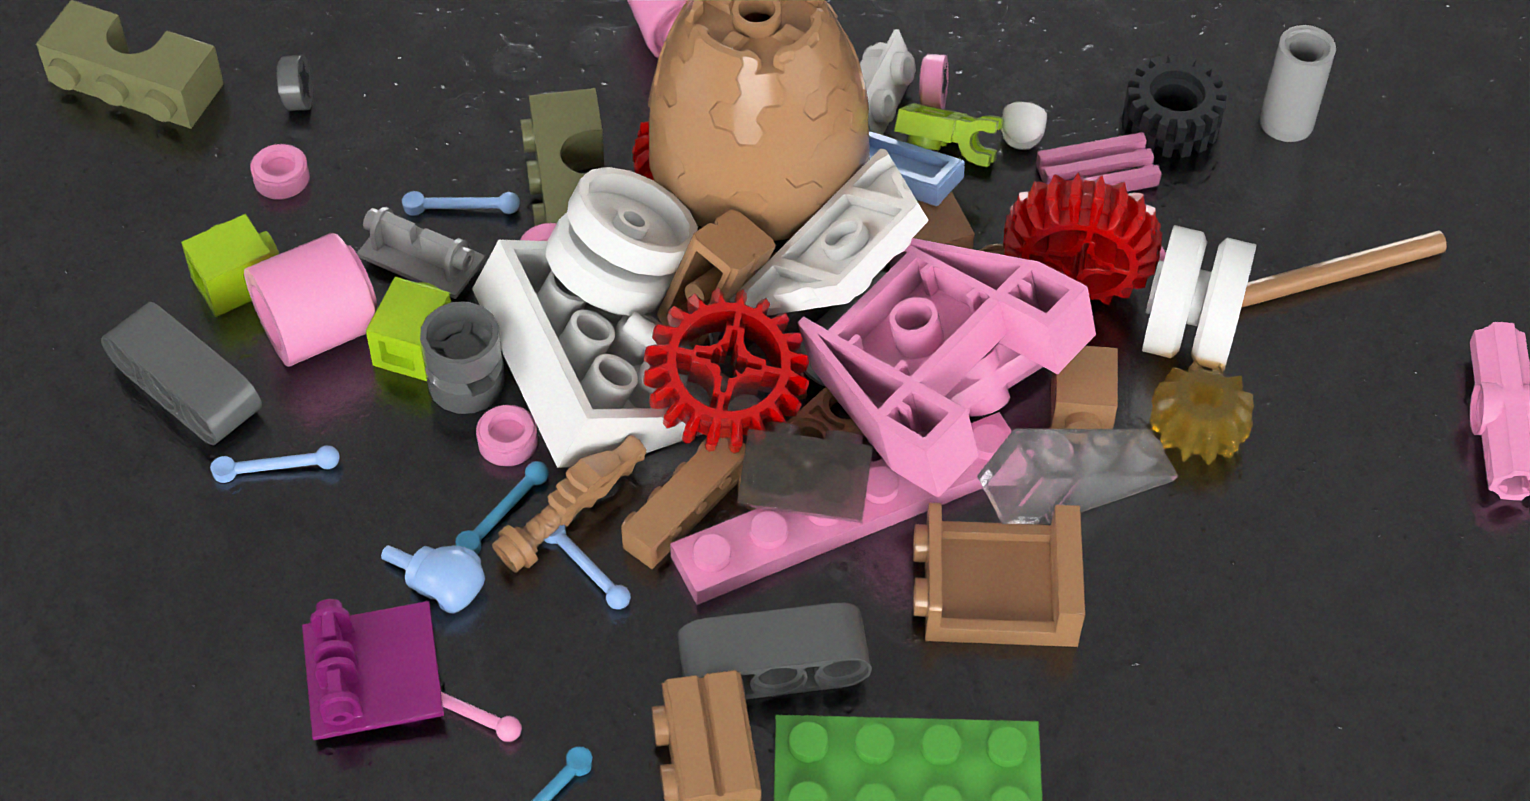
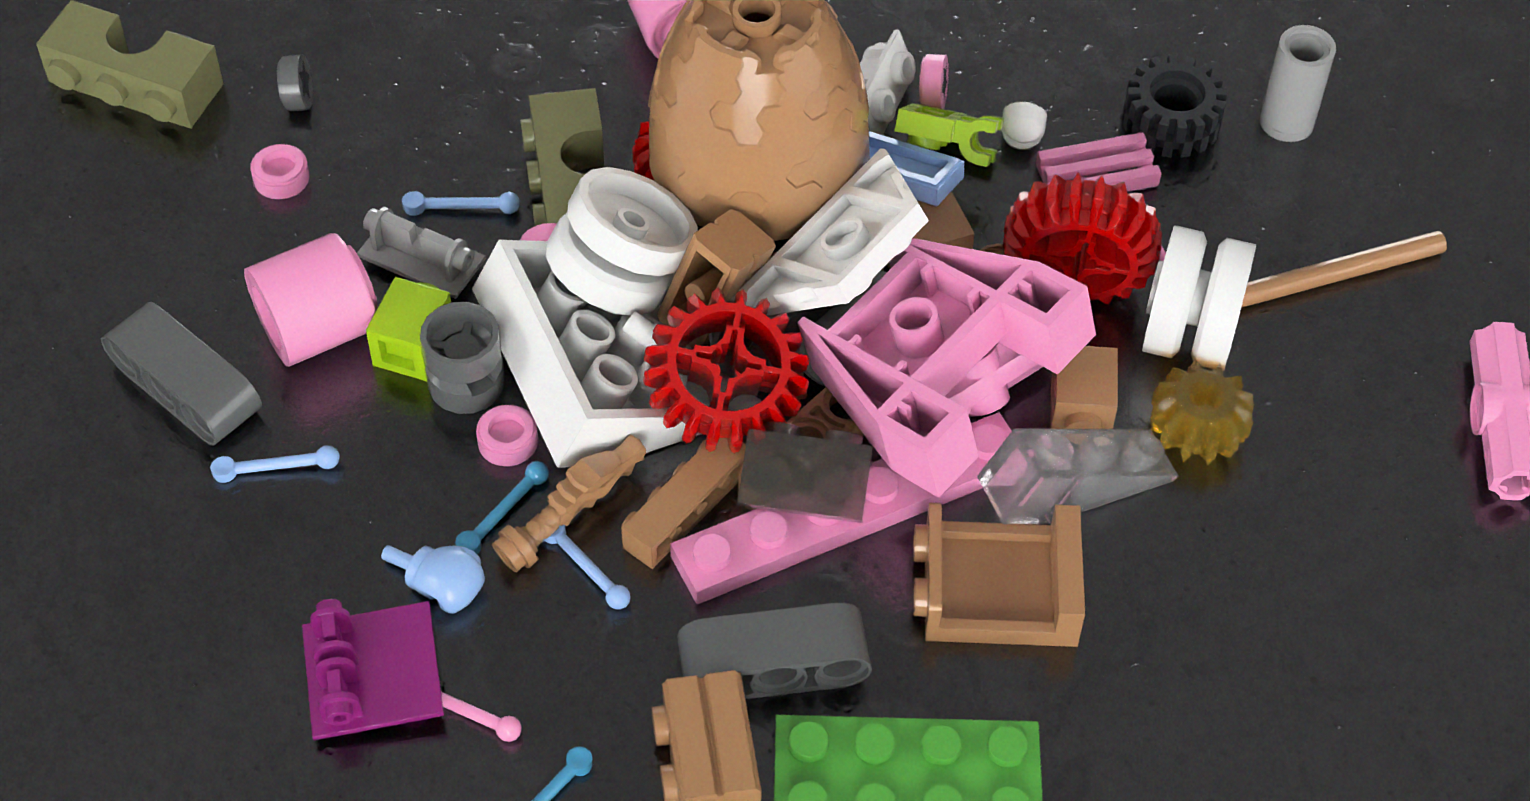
(219, 261): lime brick -> none

